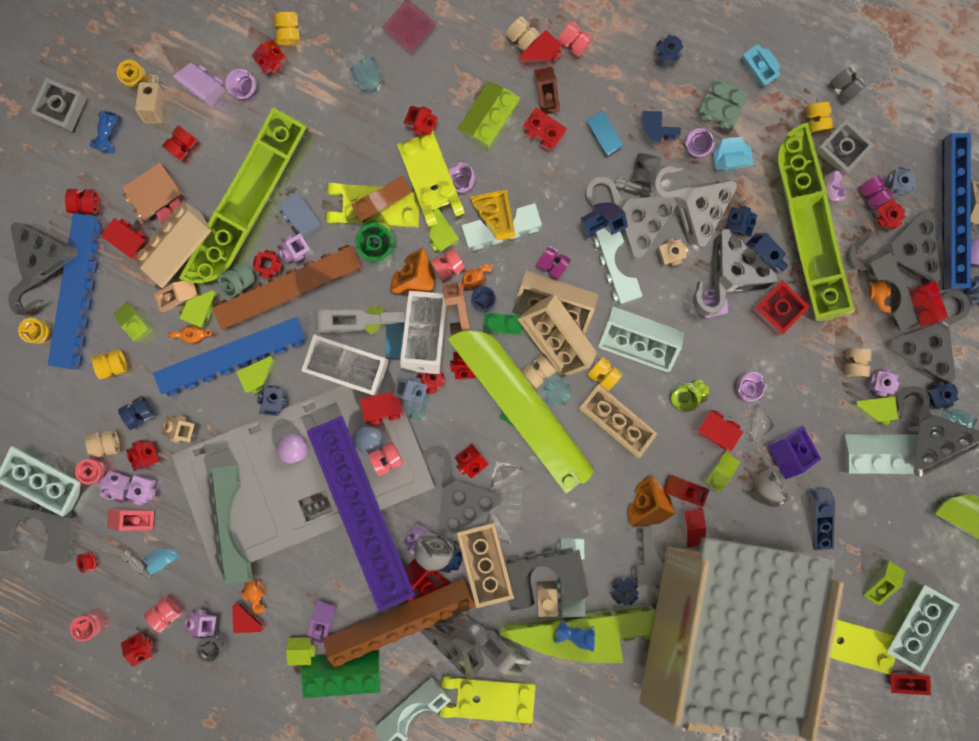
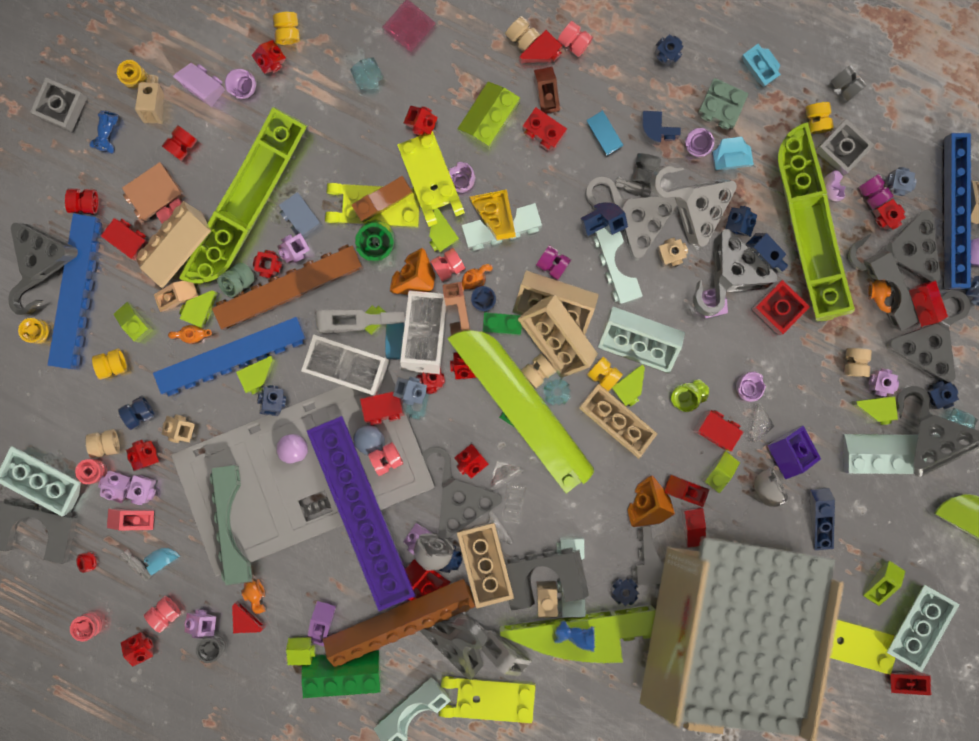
(630, 387): none -> lime slope

